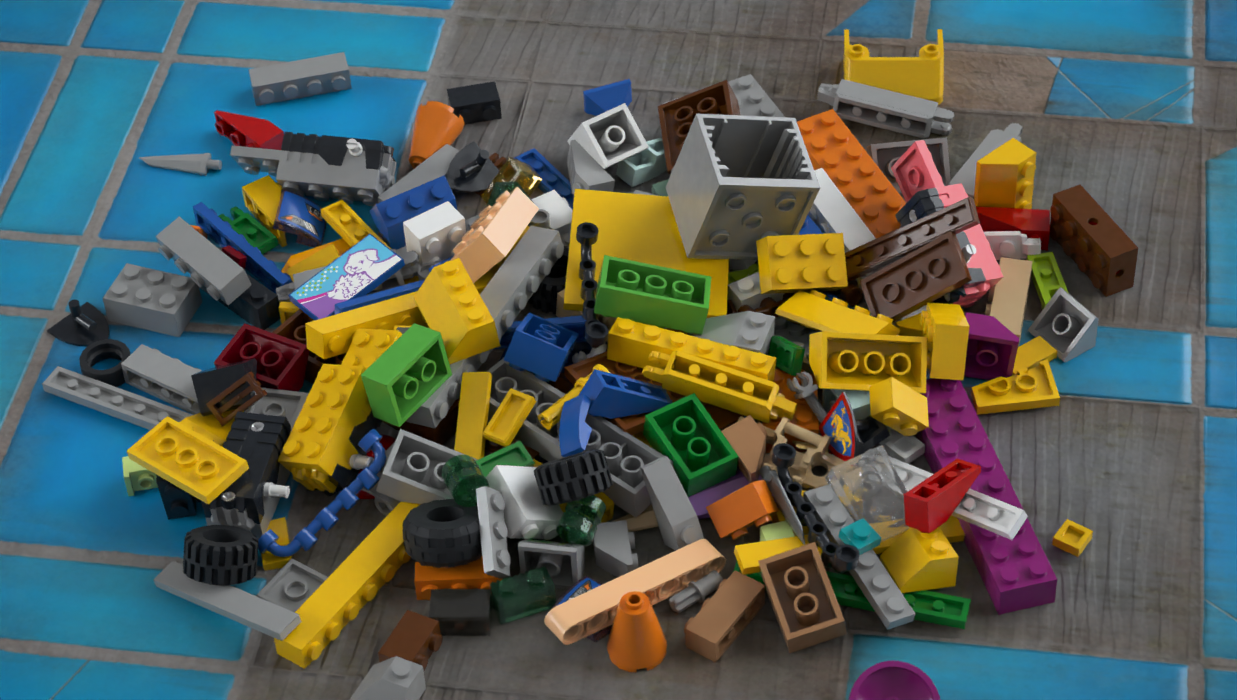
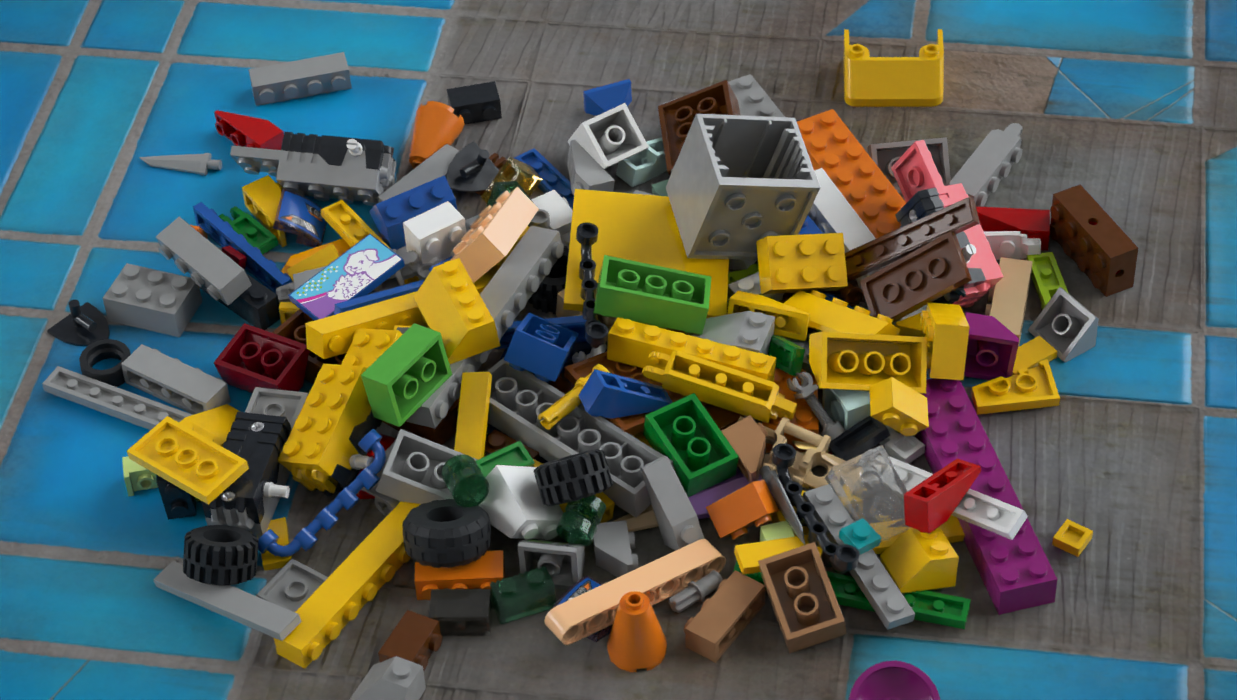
(215, 380): black slope -> none
(254, 386): reddish brown tile -> none
(493, 532): light grey plate -> none
(509, 417): yellow tile -> none
(573, 430): blue slope -> none
(788, 320): none -> yellow slope
(843, 429): shield -> none
(886, 109): light grey hinge -> none
(1006, 177): yellow slope -> none

